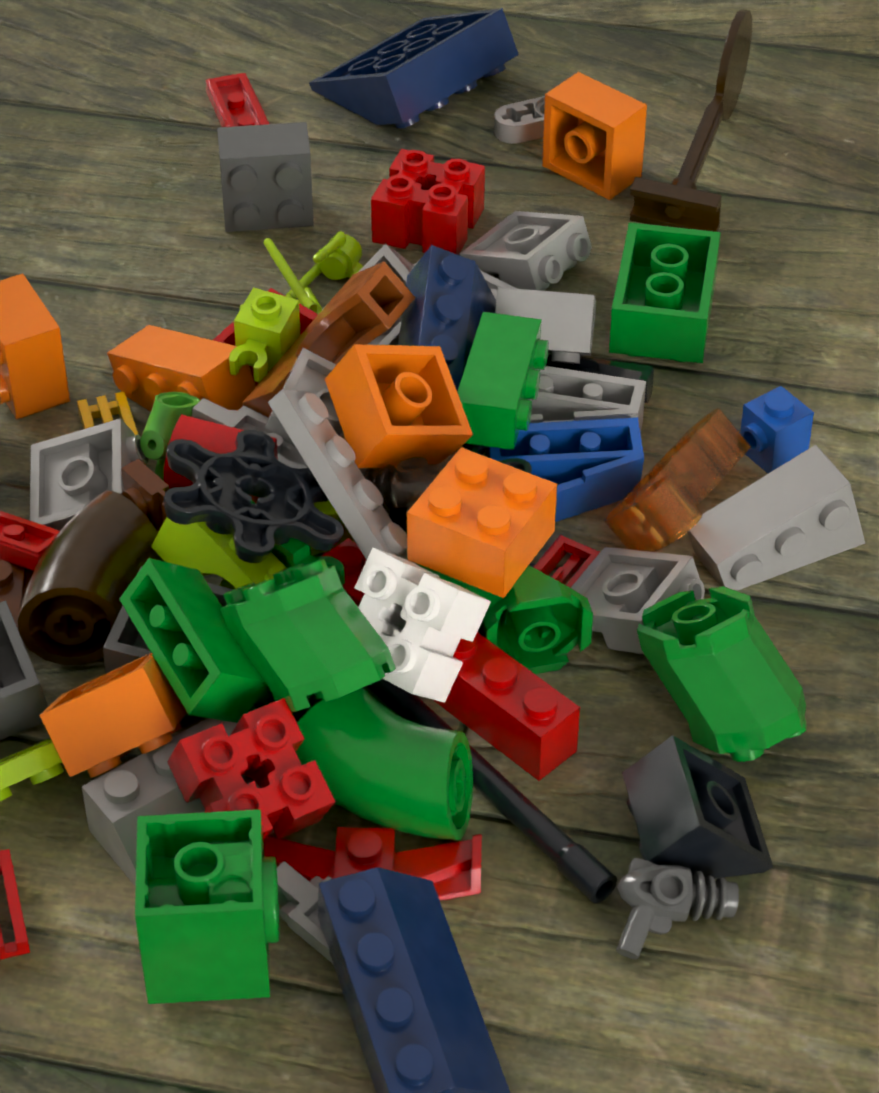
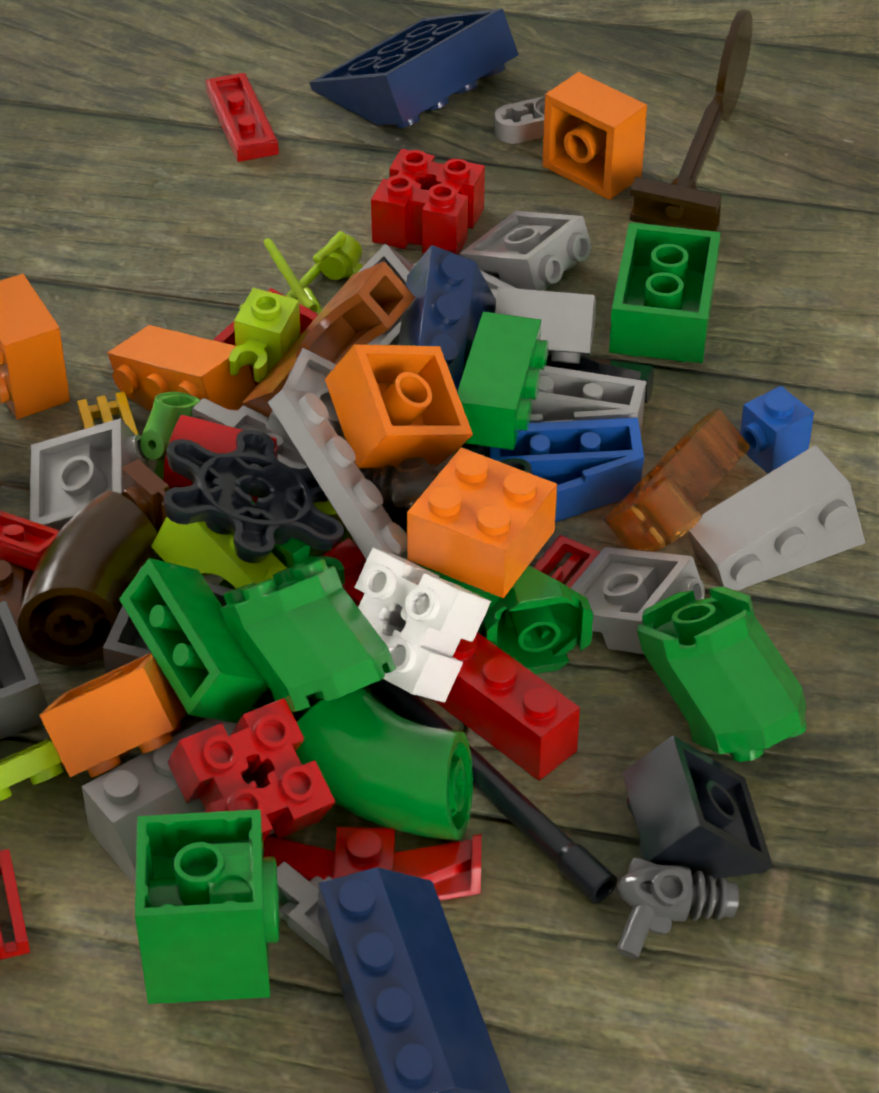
(266, 176): dark grey brick -> none

